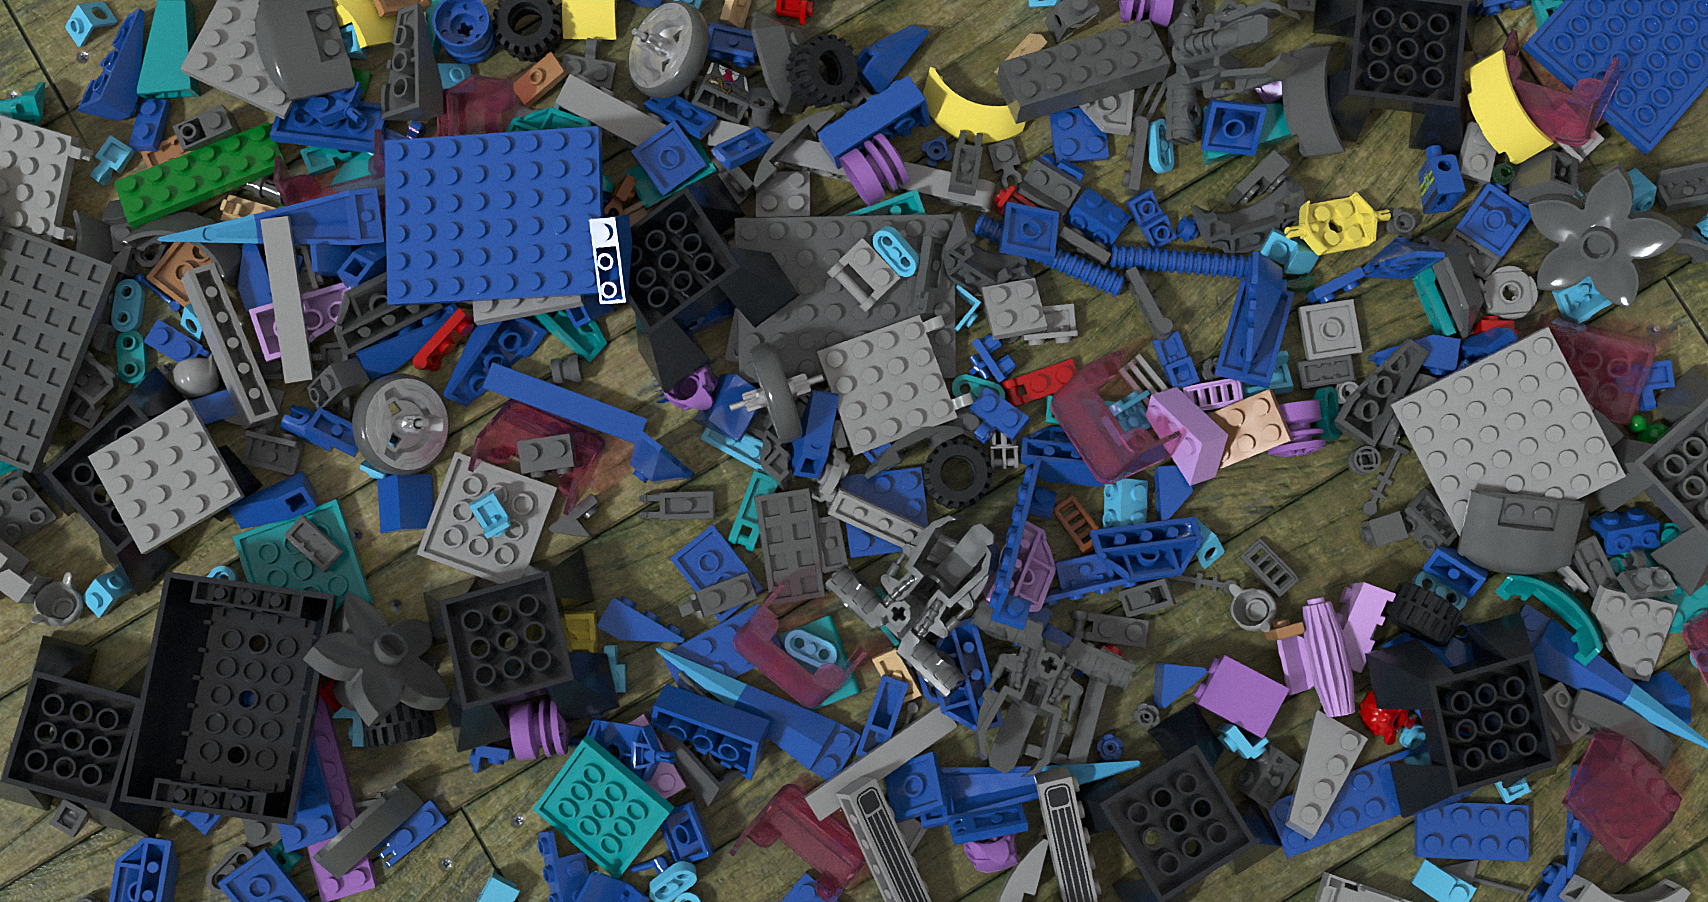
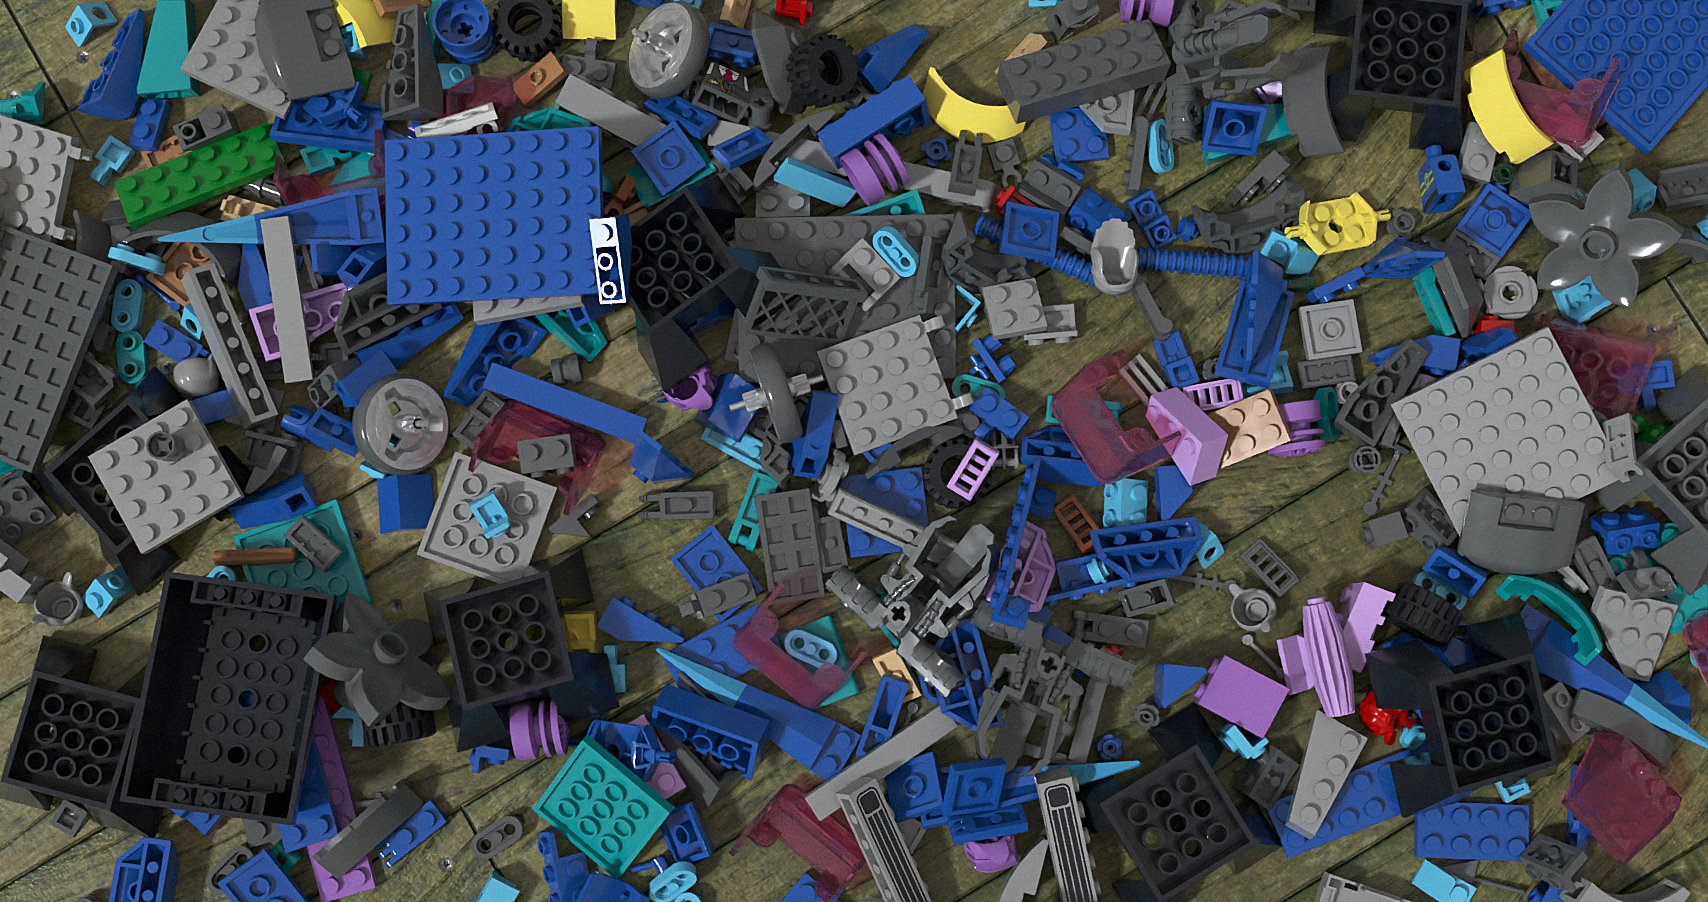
(126, 255): none -> medium azure plate
(159, 446): none -> dark grey wheel
(254, 556): none -> medium nougat axle
(261, 476): none -> dark grey slope
(359, 380): none -> blue hinge
(444, 340): red plate -> none
(460, 123): none -> white plate
(479, 416): none -> dark grey slope
(498, 836): none -> dark grey plate
(803, 284): none -> dark grey fence
(814, 182): none -> medium azure tile
(974, 786): none -> blue plate
(985, 448): none -> lavender slope
(1039, 383): red plate -> none
(1098, 571): none -> medium azure plate
(1114, 257): none -> light grey hair
(1132, 413): medium azure bracket -> none
(1248, 640): none -> light grey hinge
(1284, 629): medium nougat plate -> none
(1552, 862): none -> dark grey bracket
(1620, 447): none -> light grey hinge

